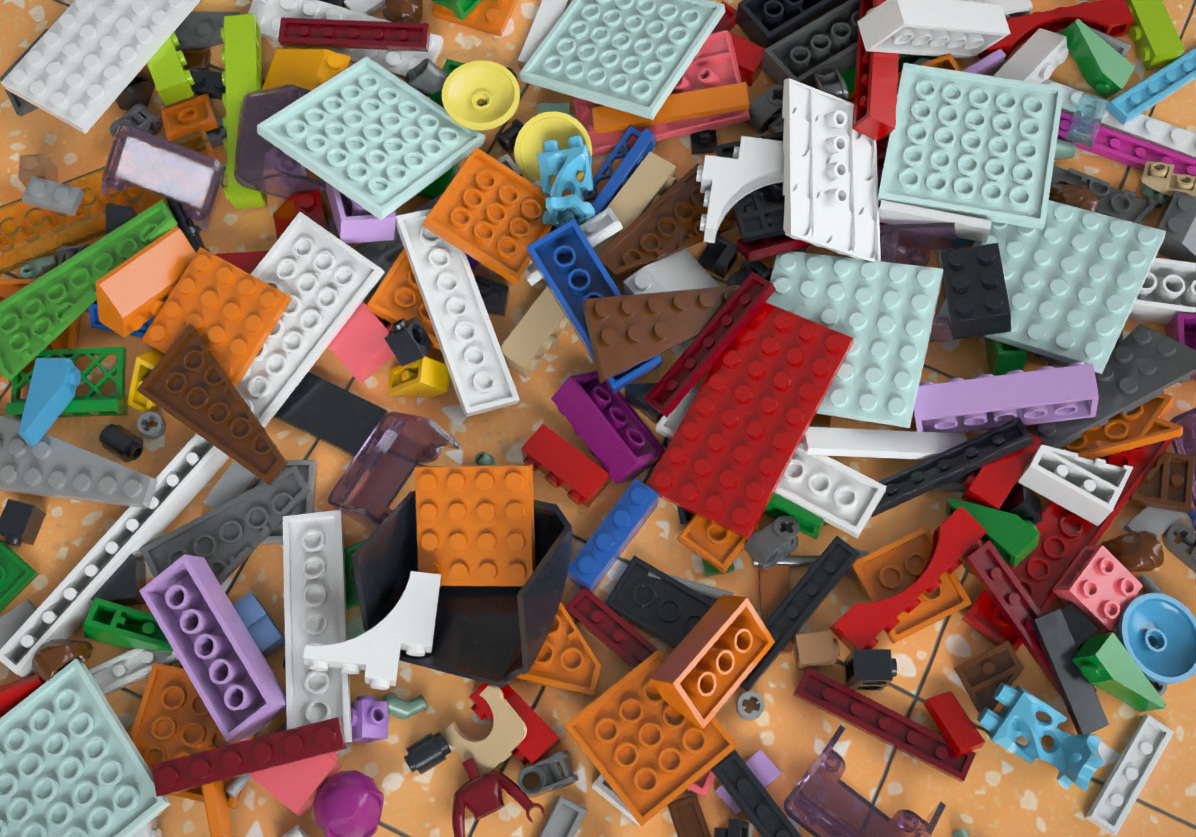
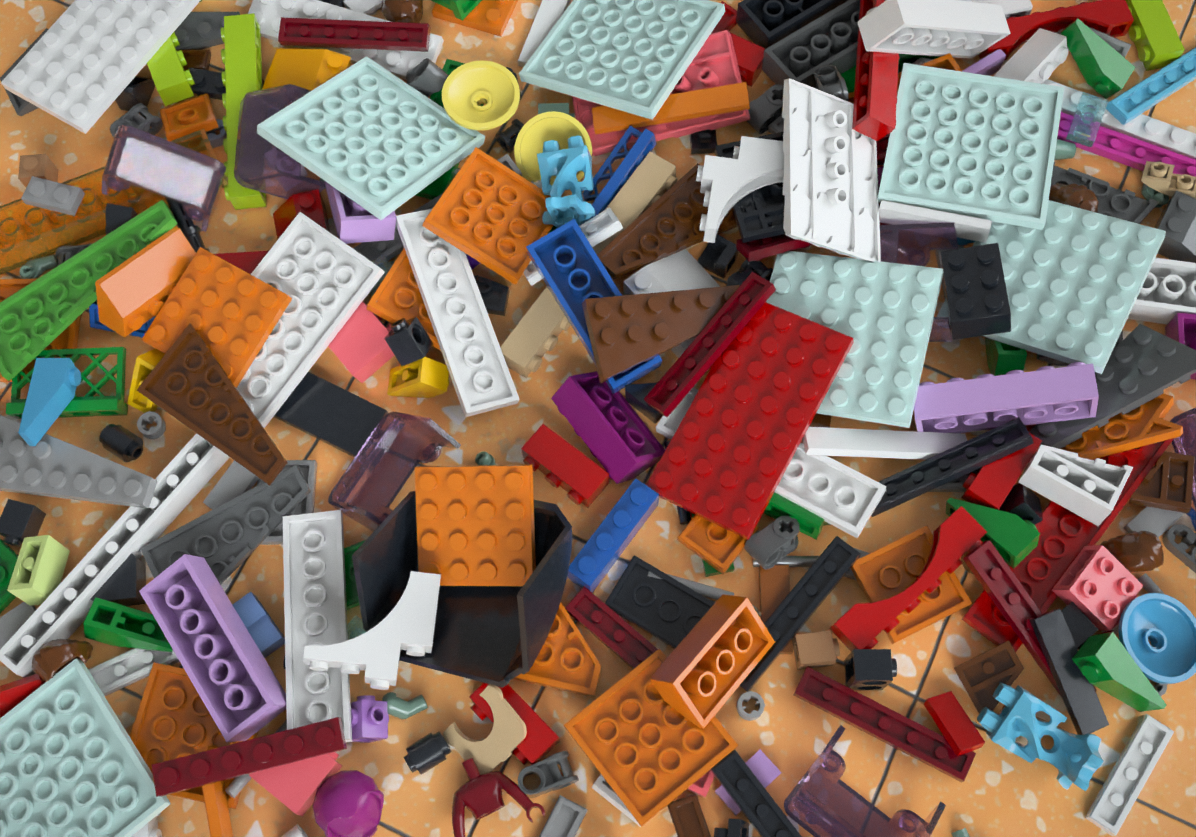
(38, 569): none -> yellowish green brick

